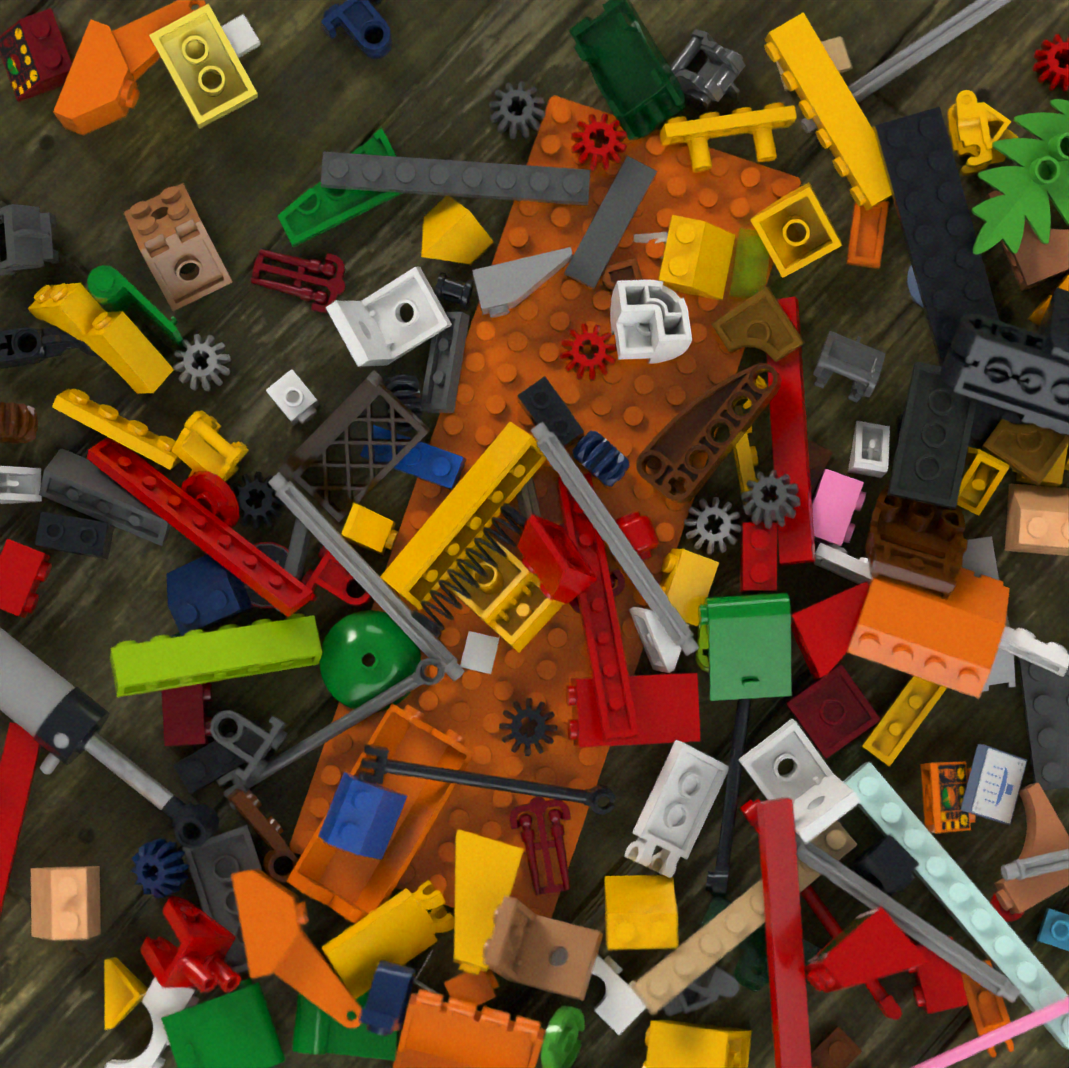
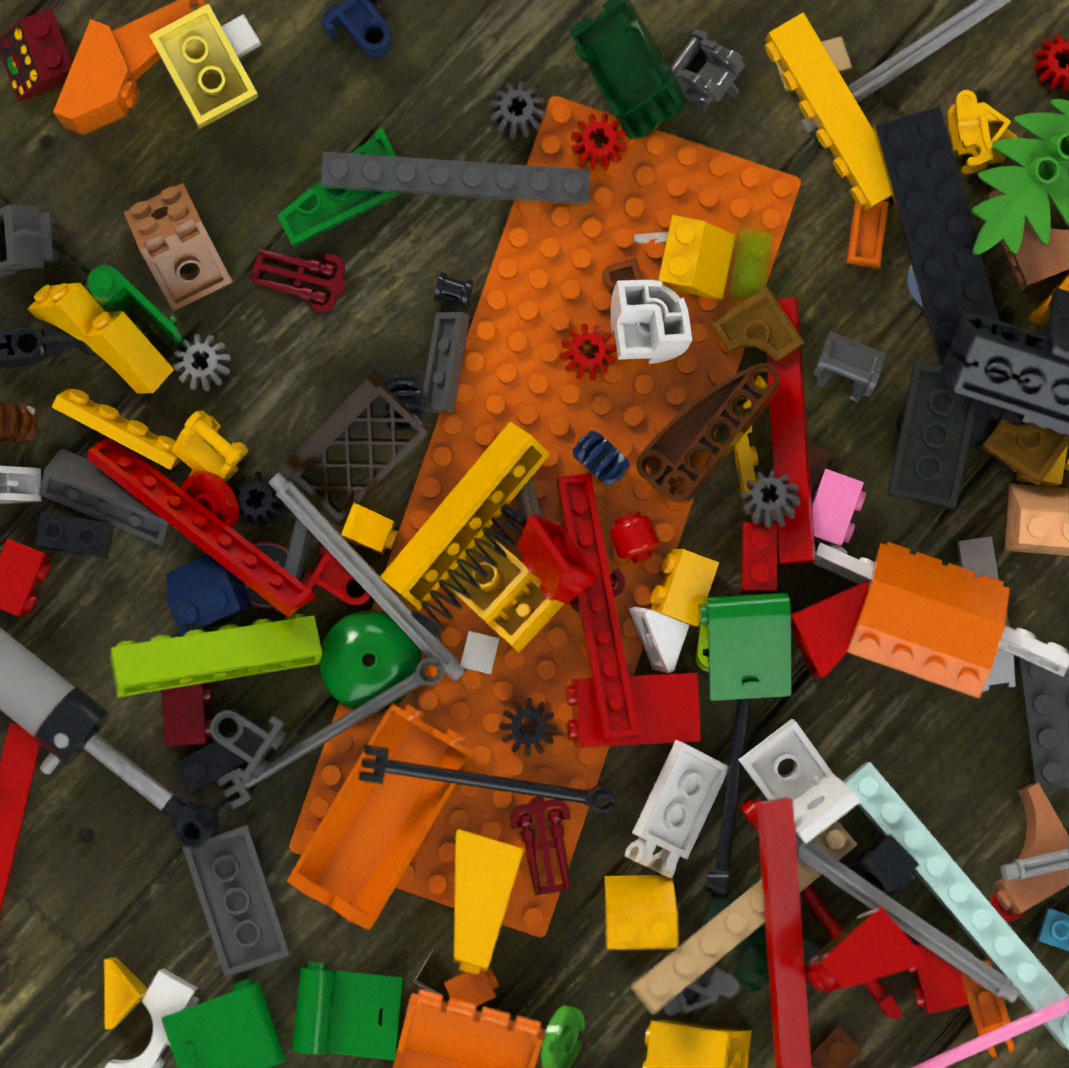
(65, 902): light nougat slope -> none
(160, 868): dark blue gear -> none
(199, 956): red piece -> none
(267, 829): reddish brown plate -> none
(277, 944): orange slope -> none
(293, 398): white brick -> none
(362, 817): blue slope -> none
(374, 325): white bracket -> none
(388, 998): dark blue pin -> none
(390, 933): yellow tile -> none
(421, 461): blue plate -> none
(453, 234): yellow slope -> none
(511, 282): light grey slope -> none
(525, 945): medium nougat bracket -> none
(546, 406): black brick -> none
(610, 222): dark grey tile -> none
(615, 538): light grey piece -> none
(620, 1002): white arch -> none
(723, 530): light grey gear -> none
(741, 121): yellow plate -> none
(796, 230): yellow slope -> none
(833, 711): dark red plate -> none
(870, 450): white slope -> none
(902, 719): yellow plate -> none
(922, 528): reddish brown slope -> none
(943, 796): slope -> none
(979, 479): yellow slope -> none
(993, 784): white tile -> none

